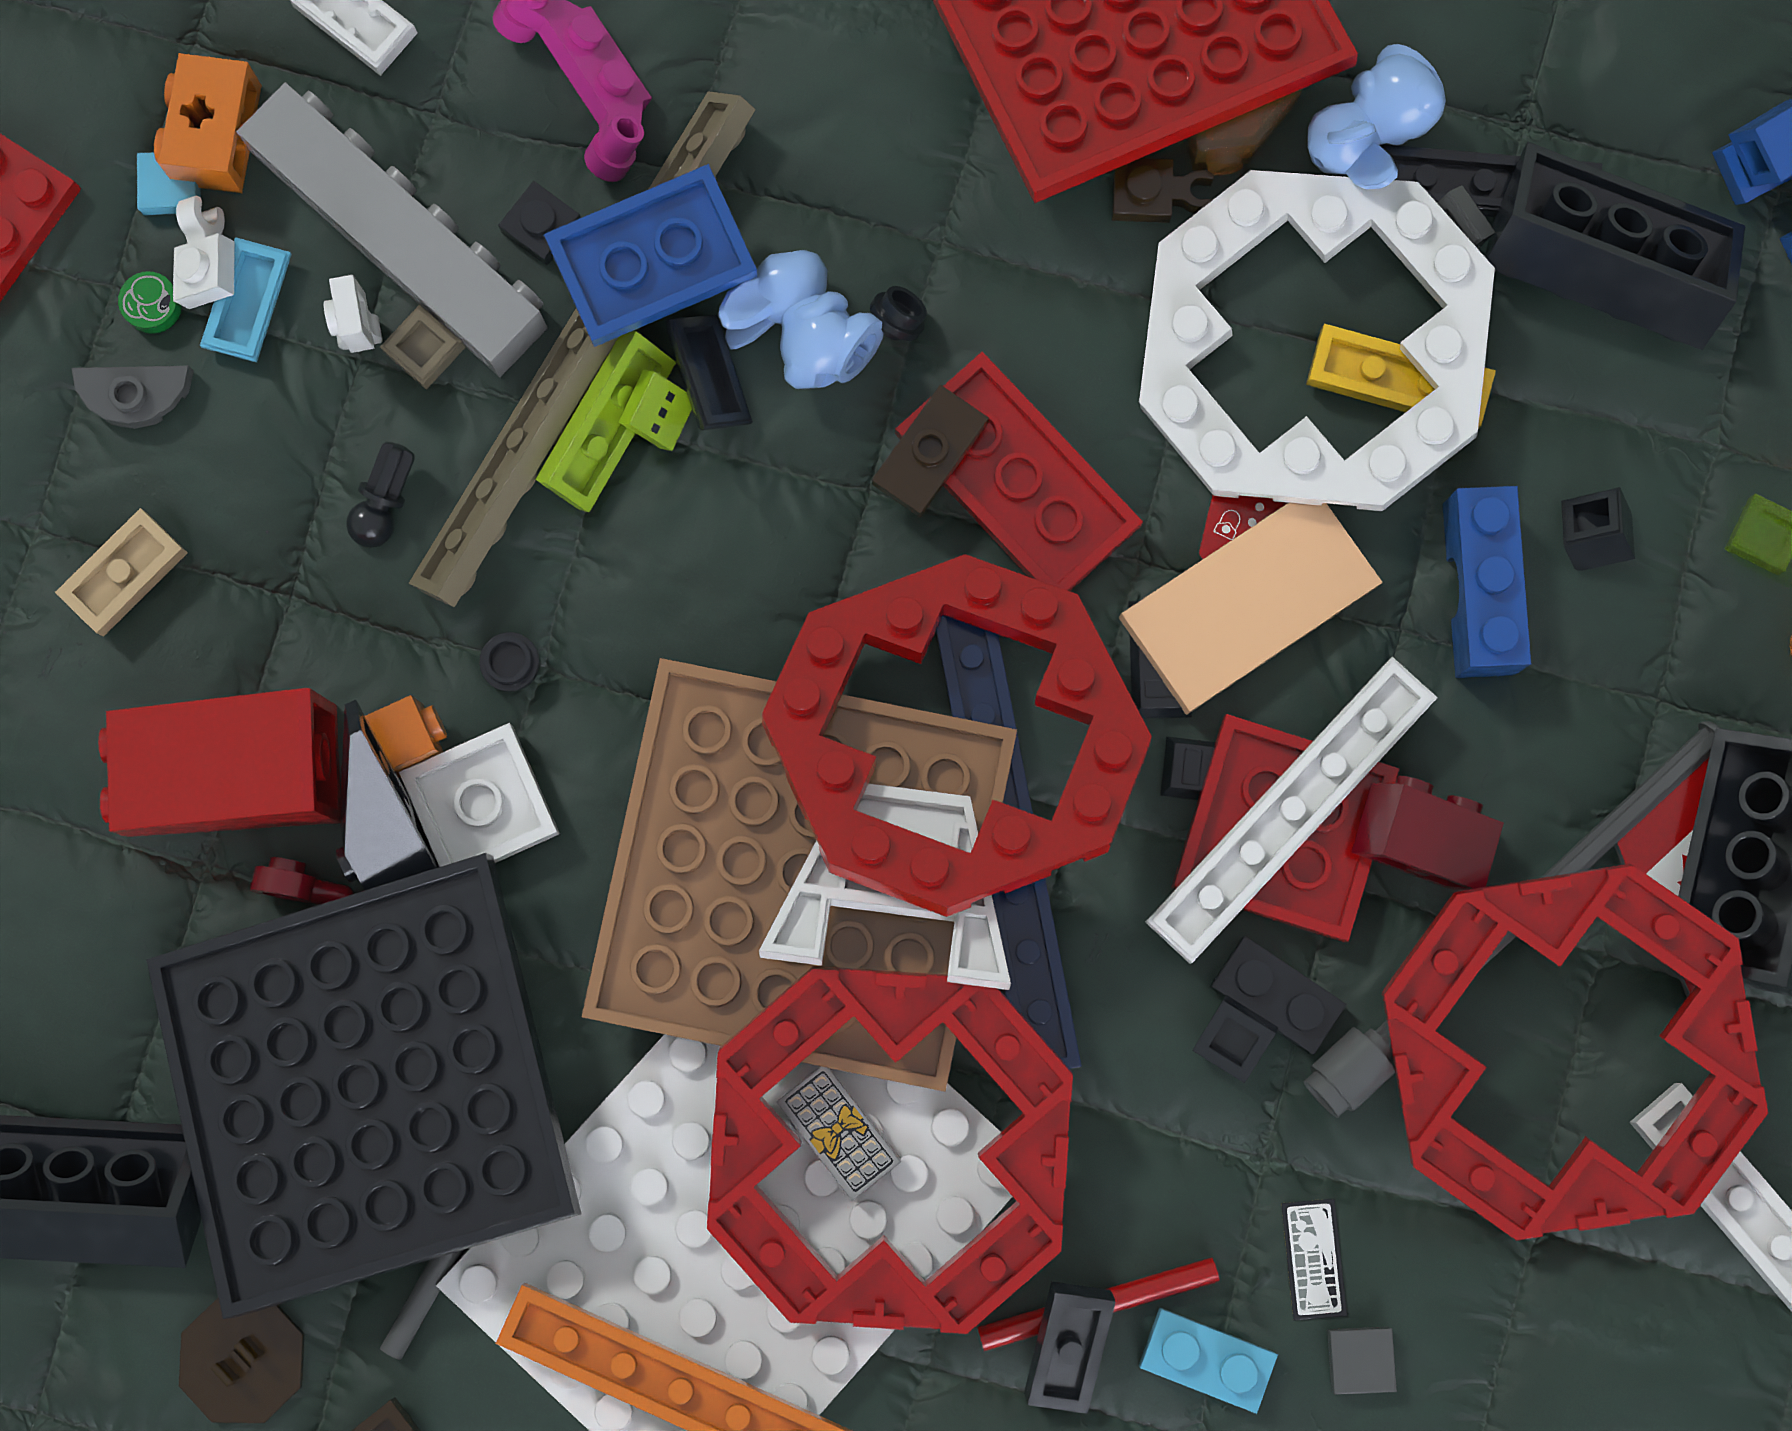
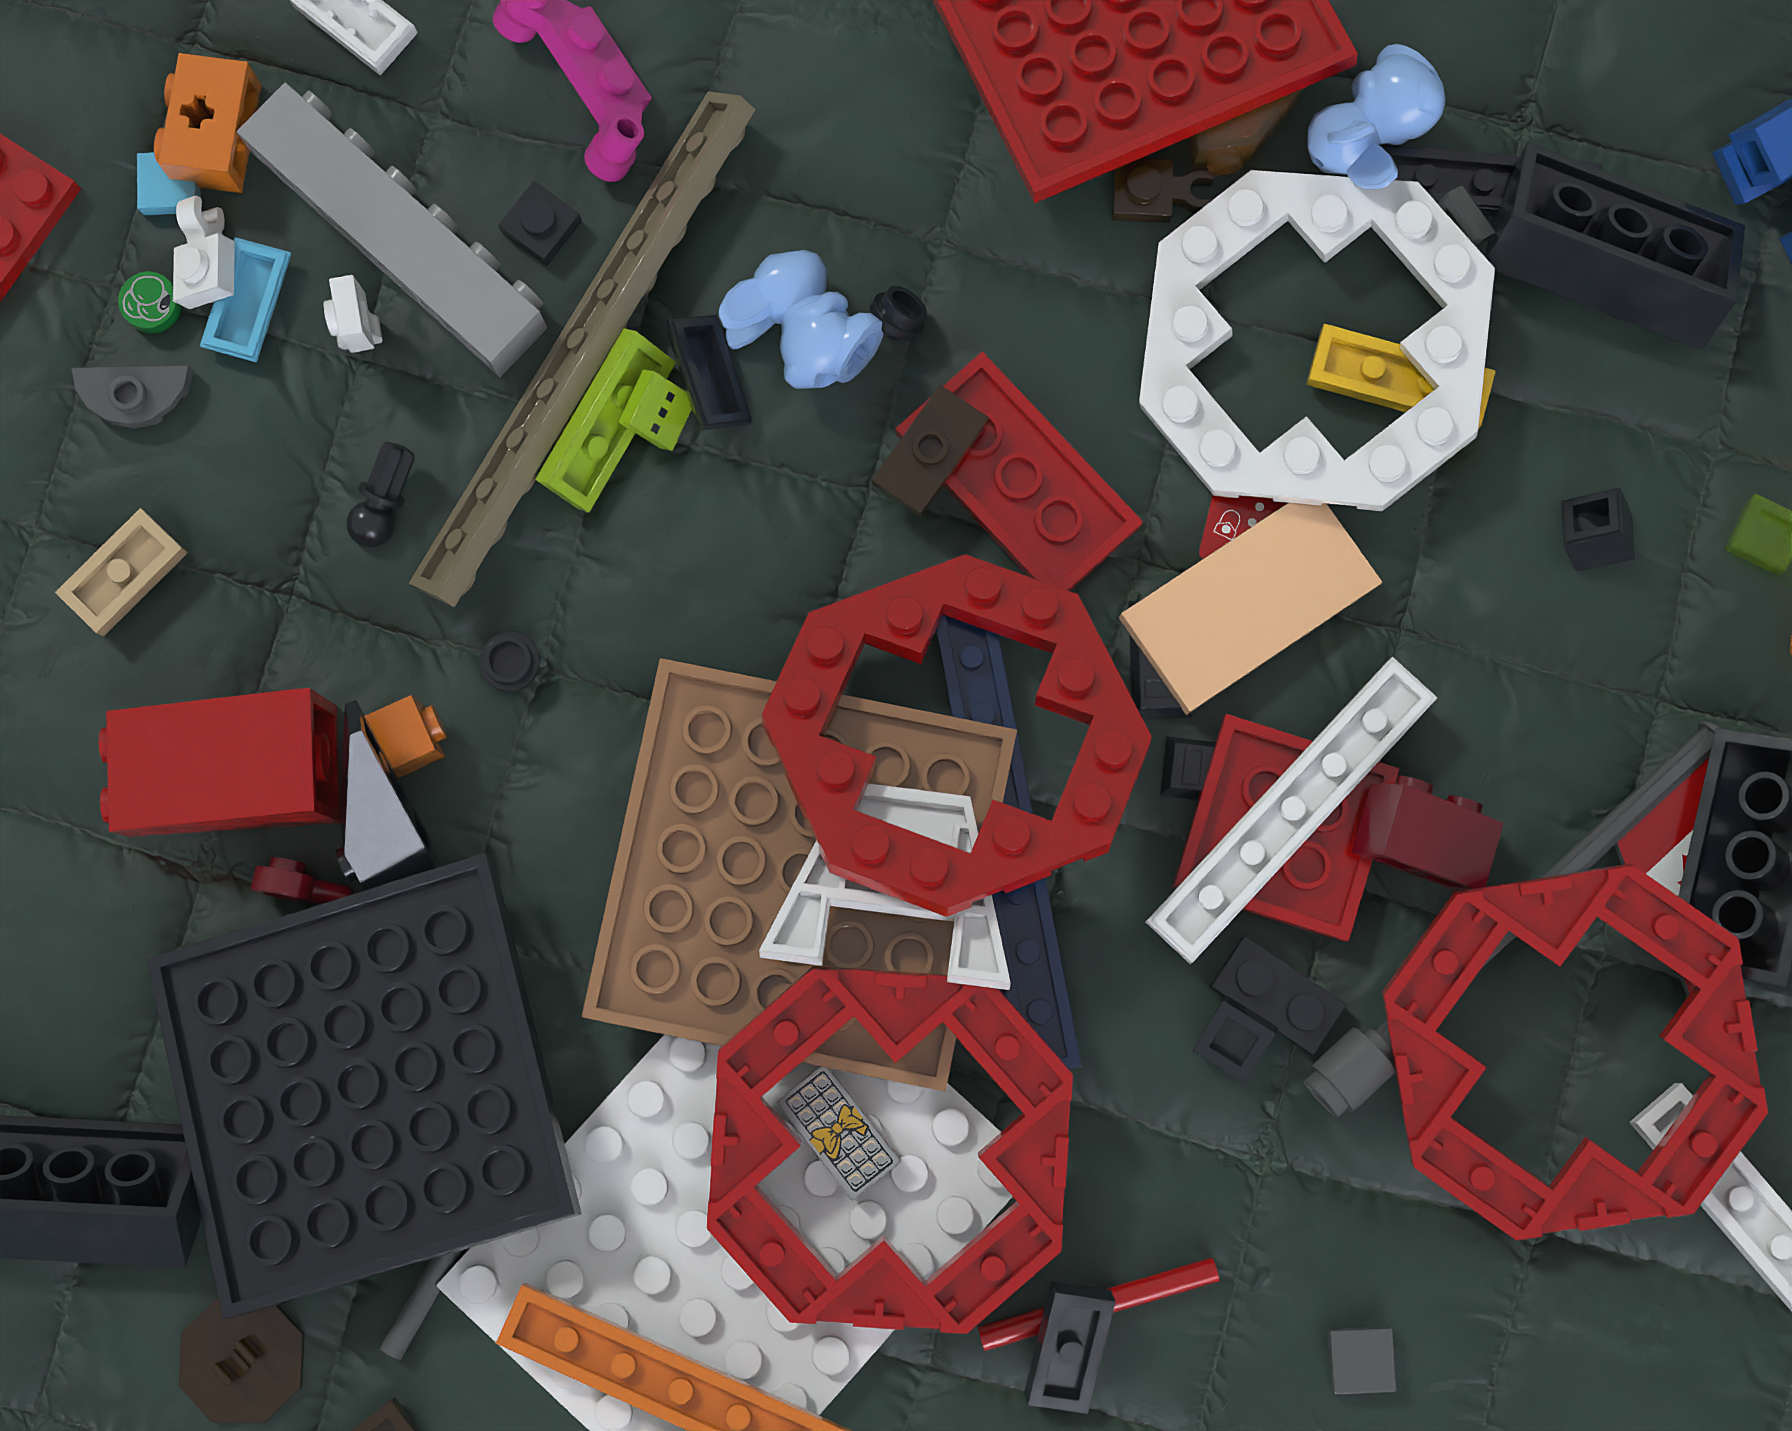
(422, 347): dark tan tile -> none
(480, 799): white plate -> none
(651, 255): blue plate -> none
(1208, 1360): medium azure plate -> none
(1314, 1259): sticker -> none
(1491, 615): blue arch -> none

